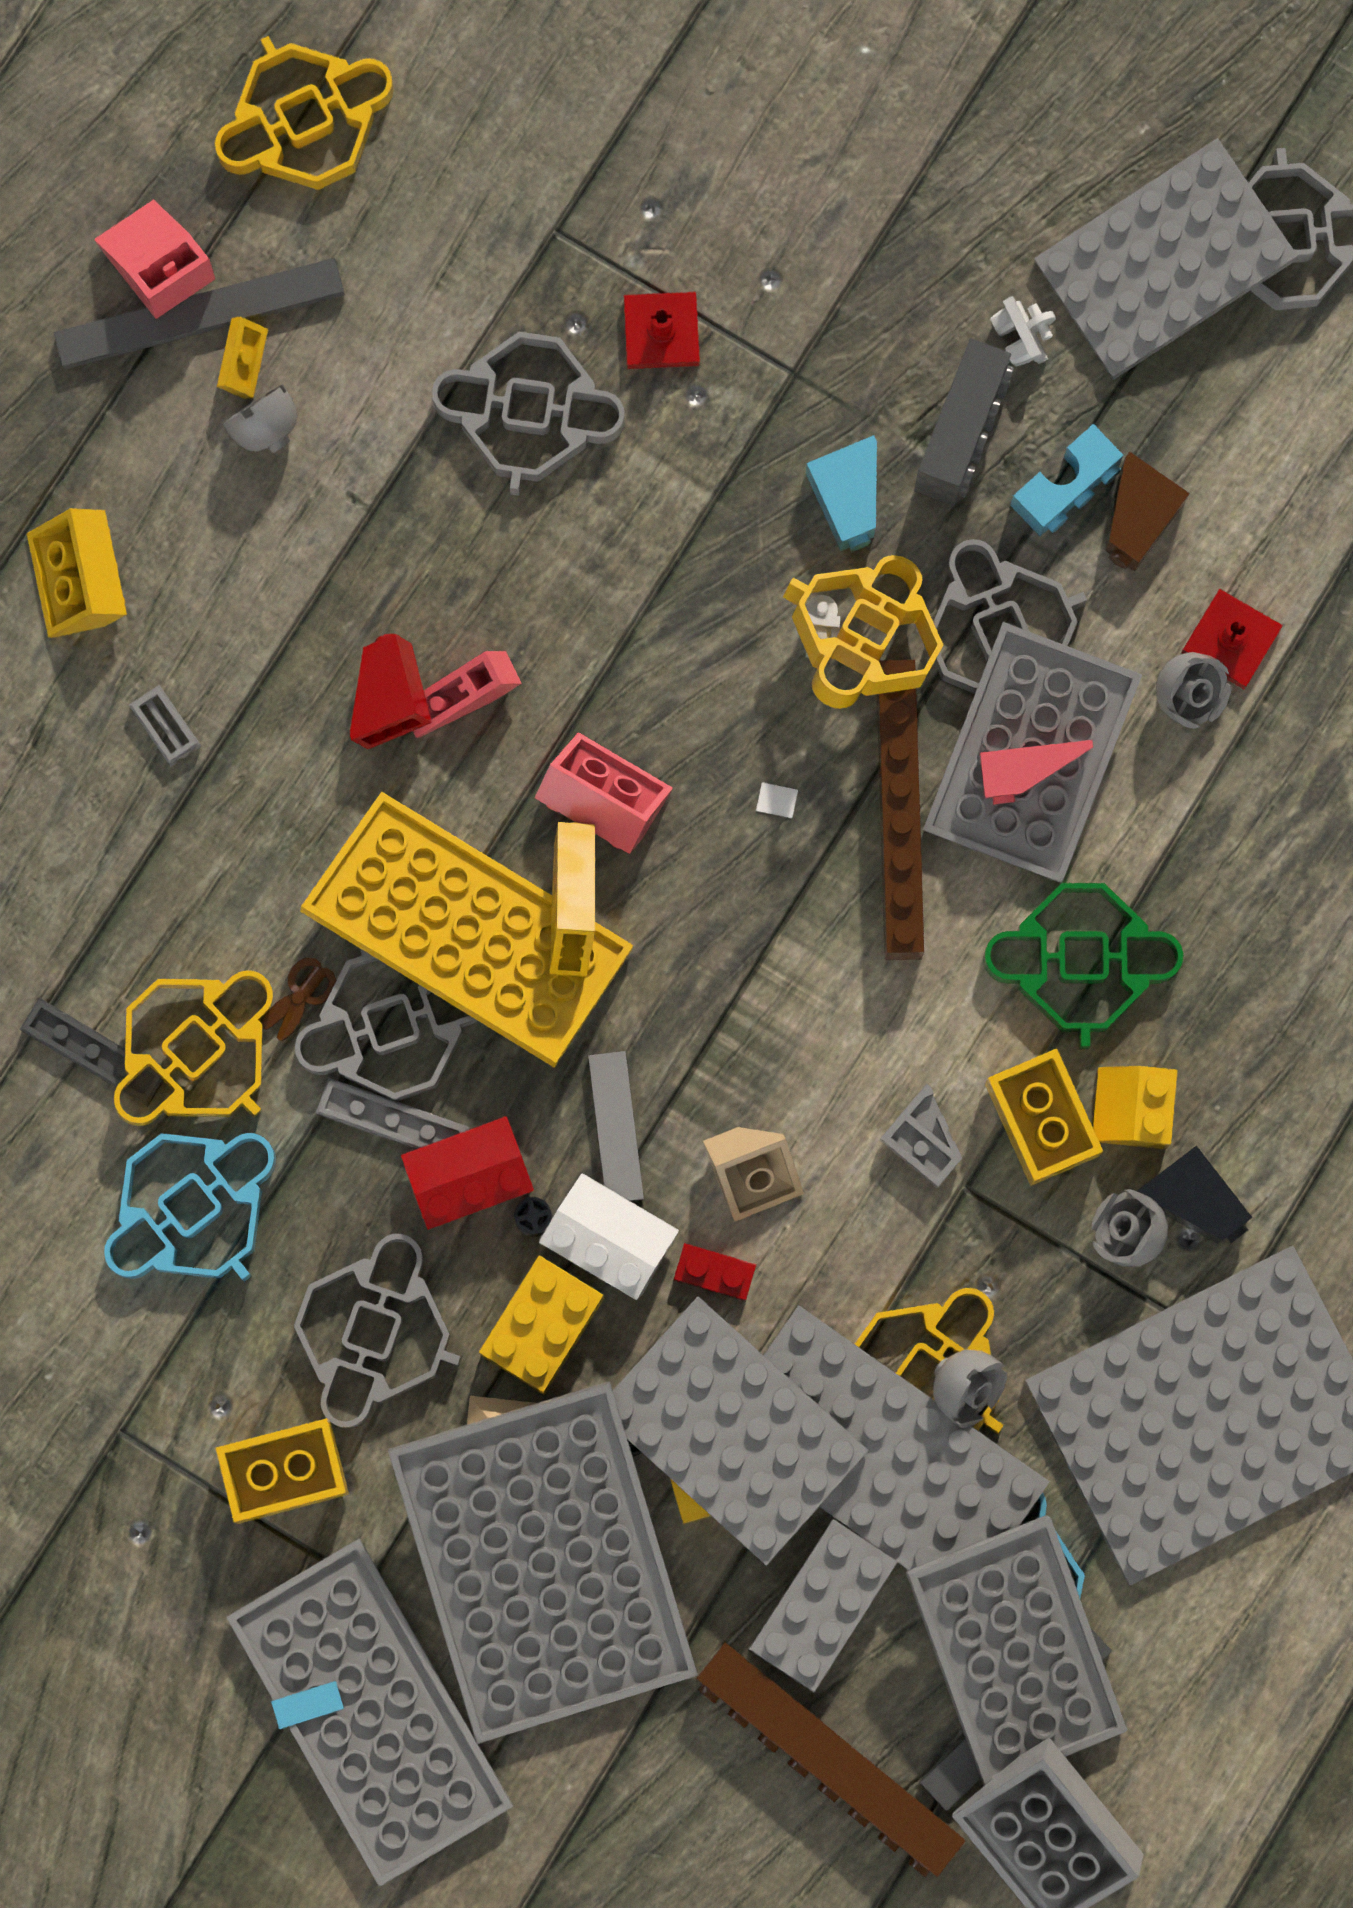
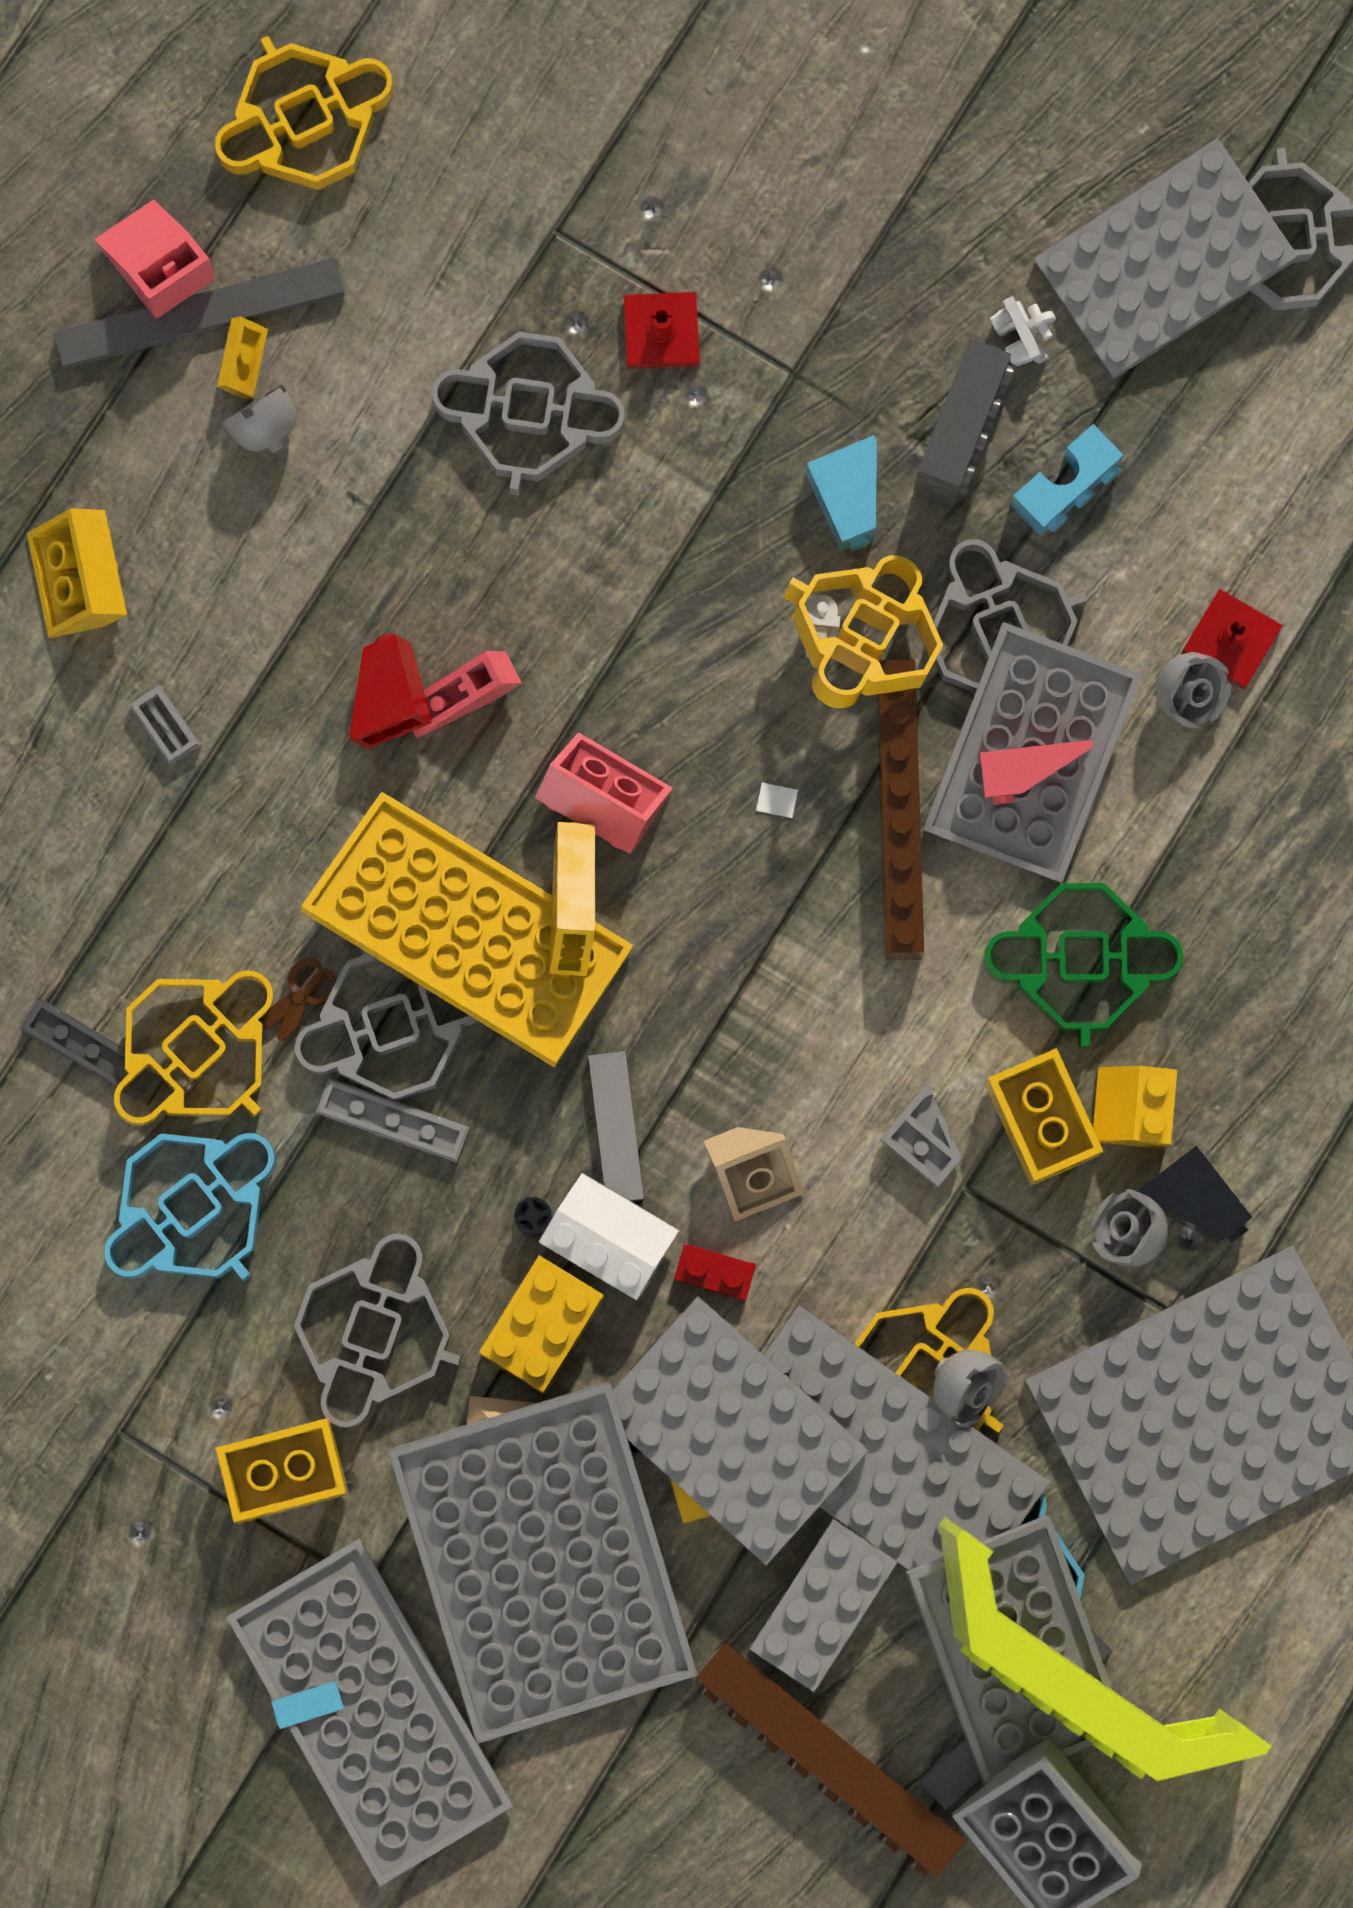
(467, 1172): red slope -> none
(1075, 1695): none -> neon yellow slope
(1141, 512): reddish brown slope -> none

